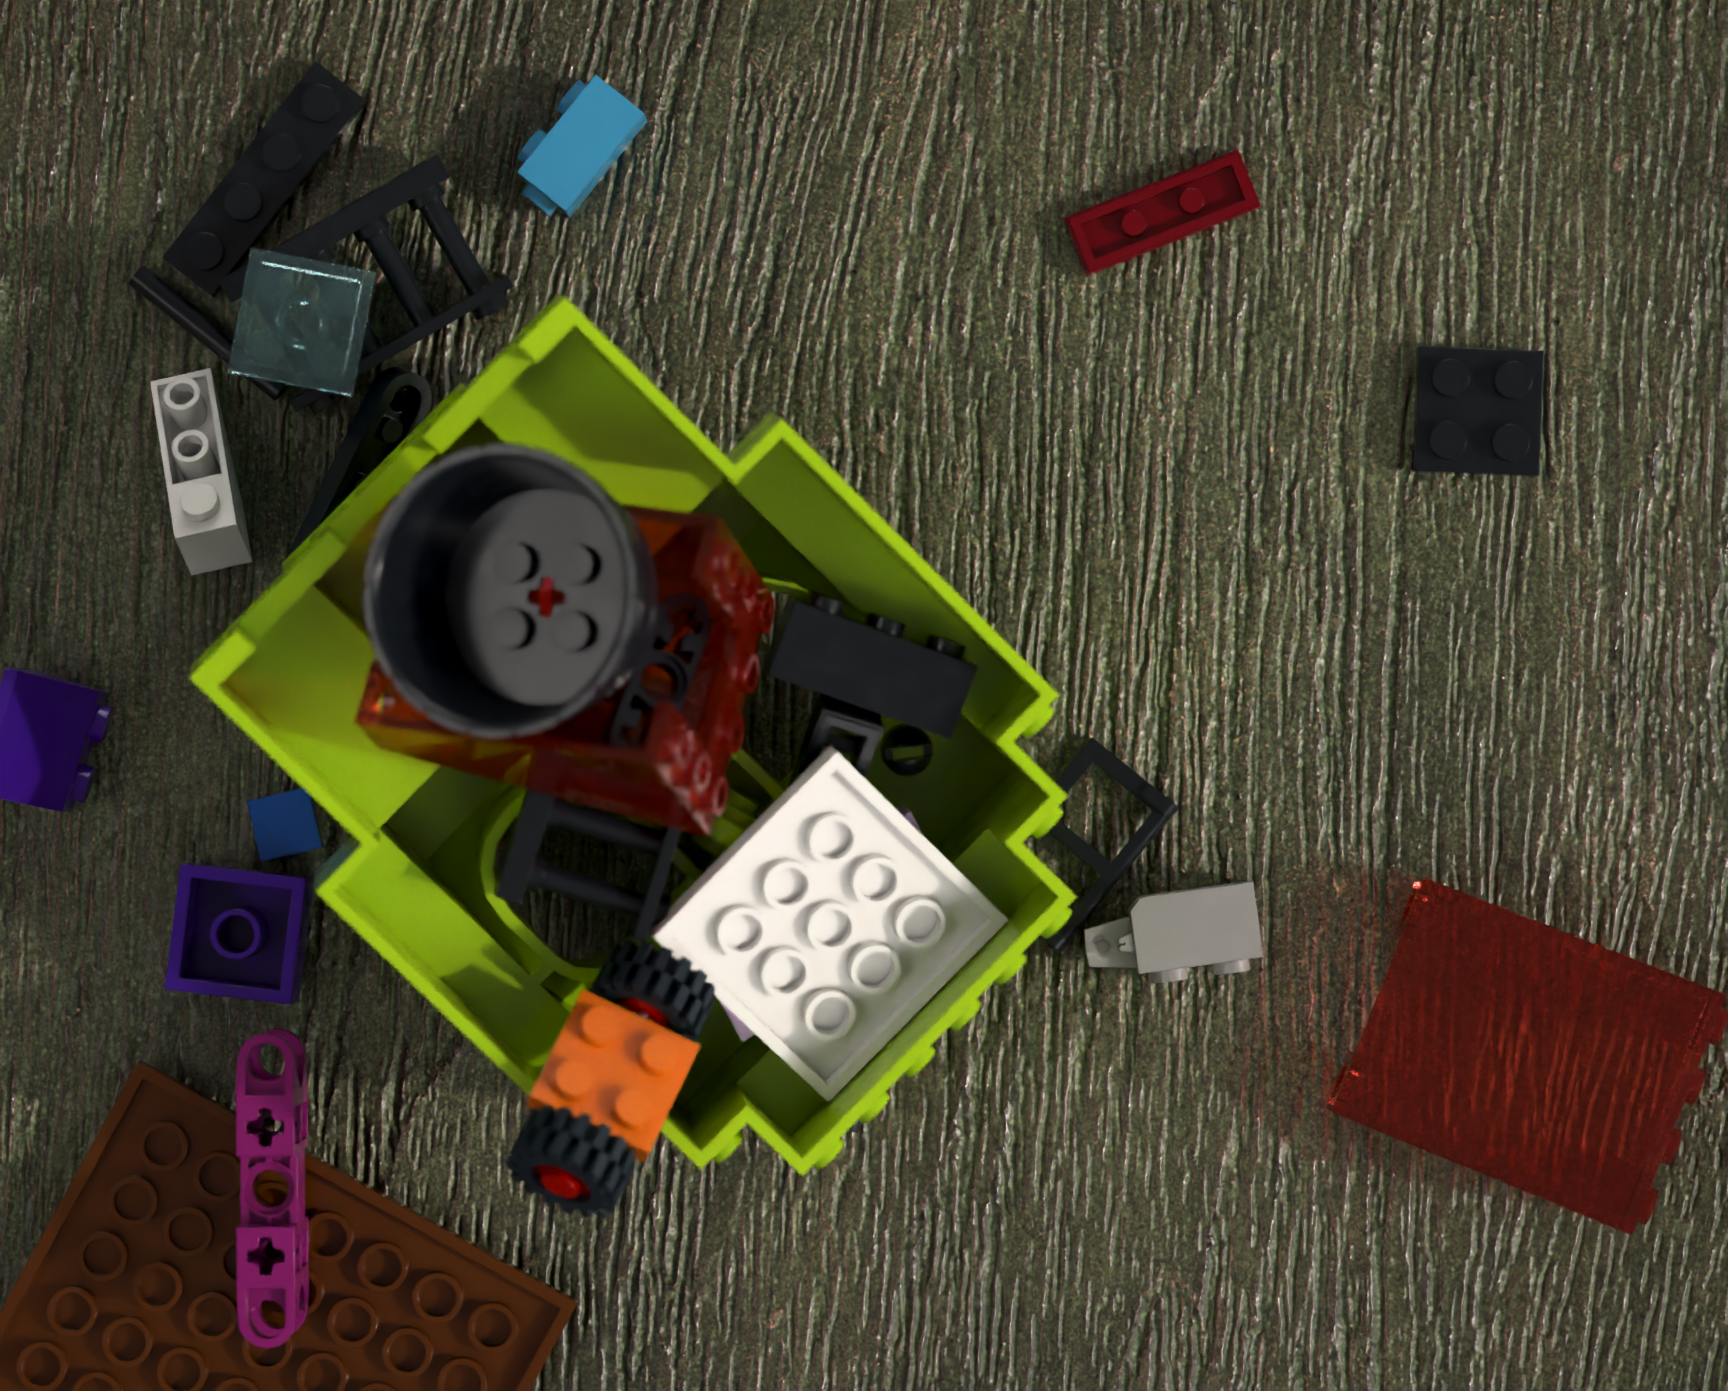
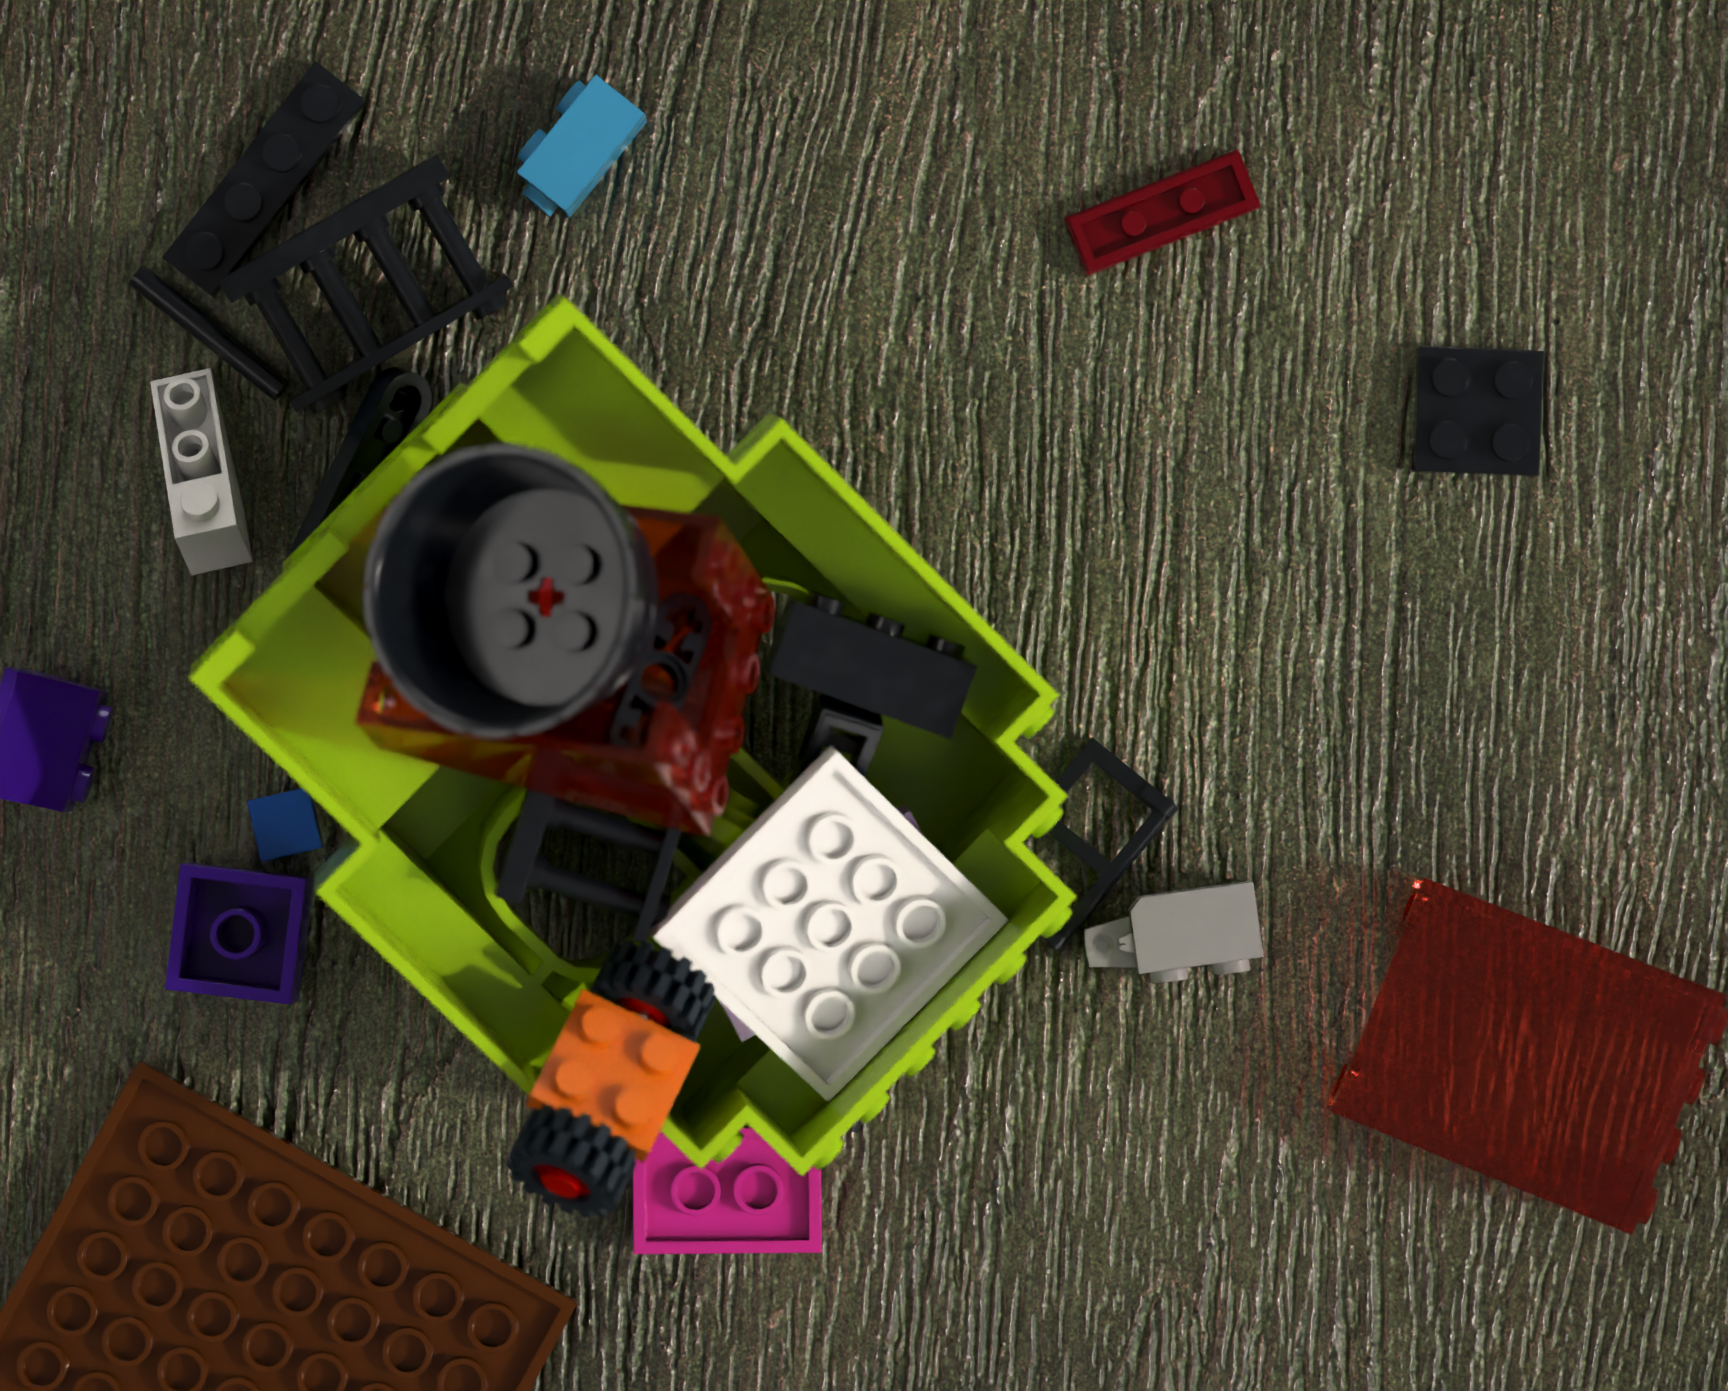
(261, 1222): magenta piece -> none
(301, 321): clear light blue plate -> none
(726, 1207): none -> dark pink plate
(904, 737): black hinge -> none

